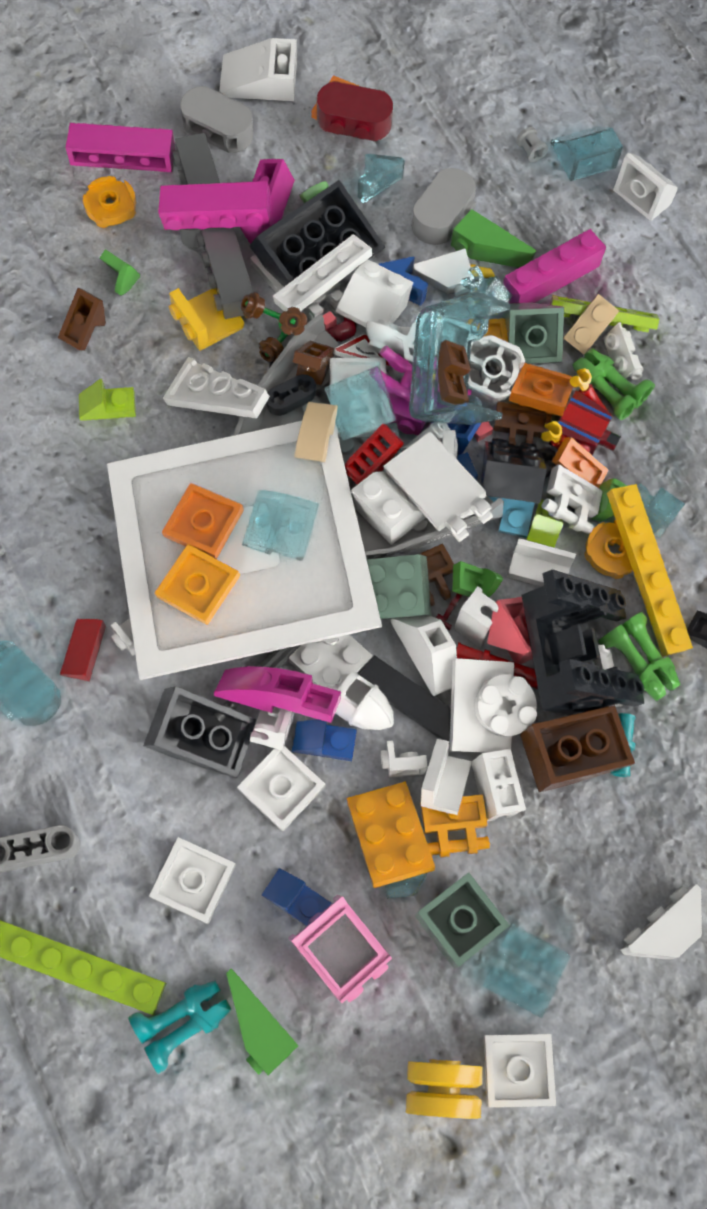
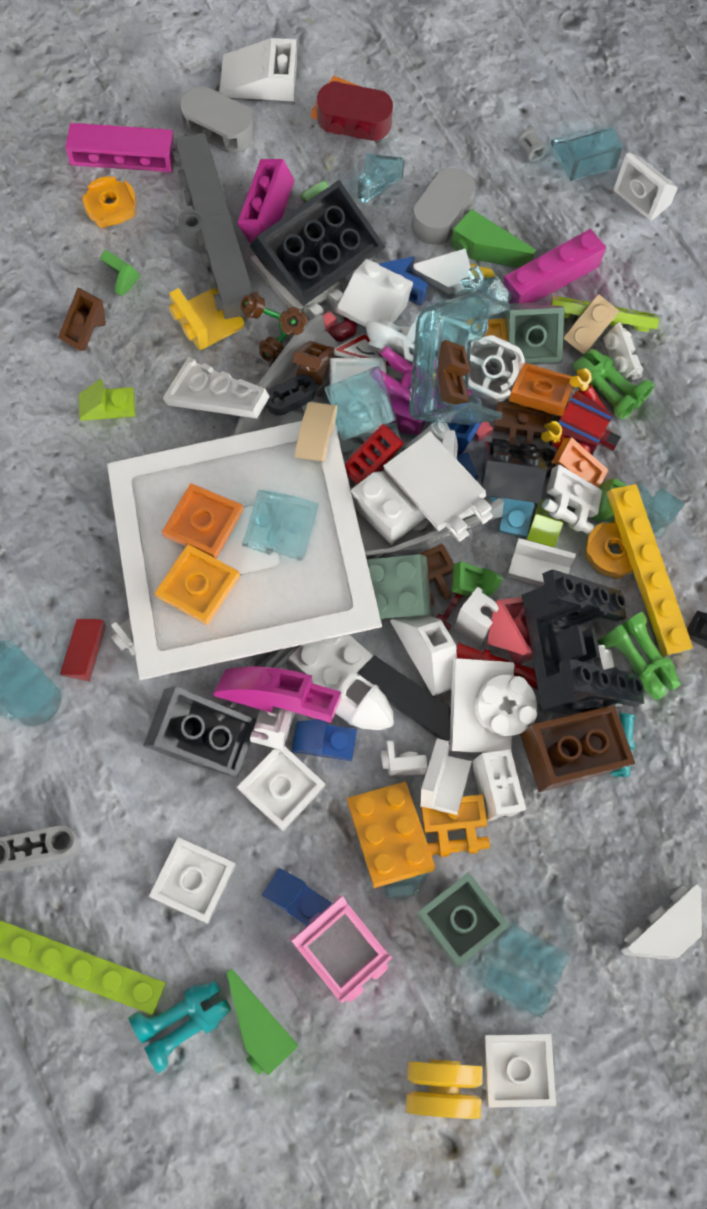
(215, 205): dark pink brick -> none
(323, 274): white plate -> none

